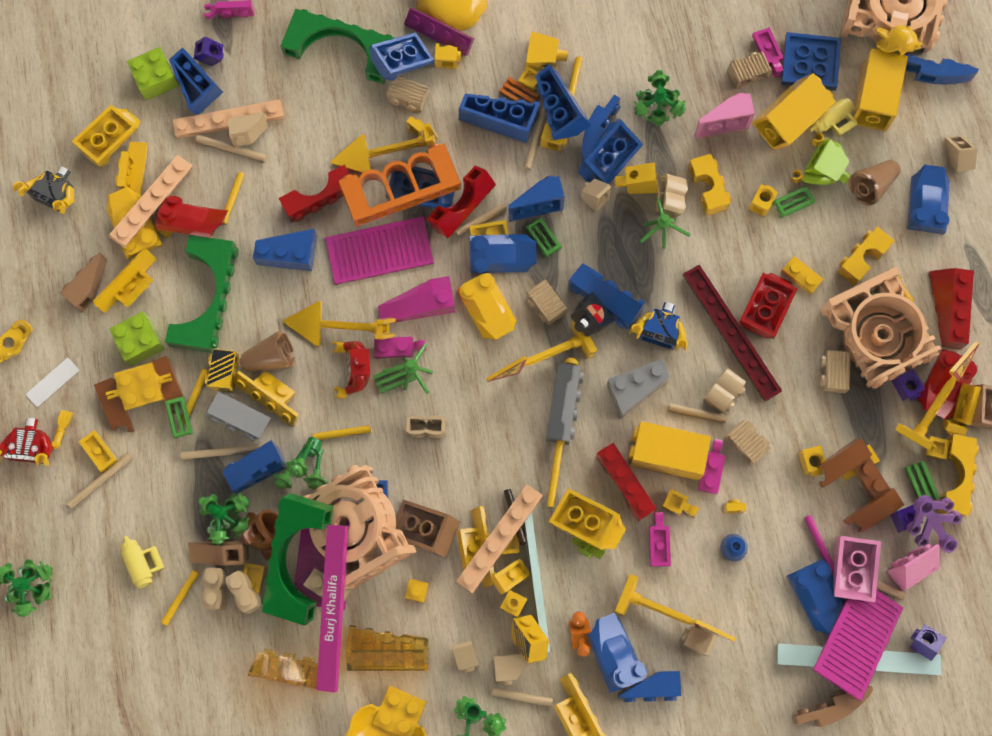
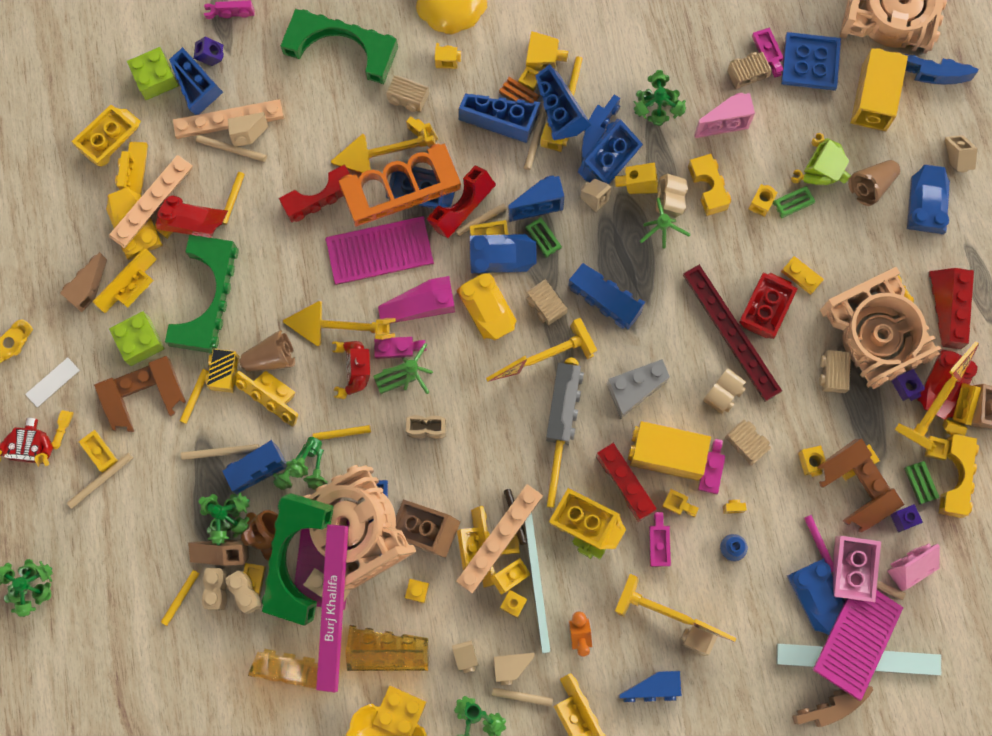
(49, 189): torso -> none
(136, 562): light yellow piece -> none
(138, 386): yellow plate -> none
(183, 433): bright green tile -> none
(237, 416): light grey wedge -> none
(287, 250): blue wedge -> none
(400, 56): blue slope -> none
(438, 31): magenta plate -> none
(529, 639): yellow brick -> none
(591, 315): black torso -> none
(615, 654): slope -> none
(661, 328): torso -> none
(697, 412): tan bar -> none
(793, 111): yellow brick -> none
(834, 115): light yellow piece -> none
(855, 267): yellow arch -> none
(898, 38): yellow hair -> none
(924, 506): medium lavender plant -> none
(933, 637): brick -> none

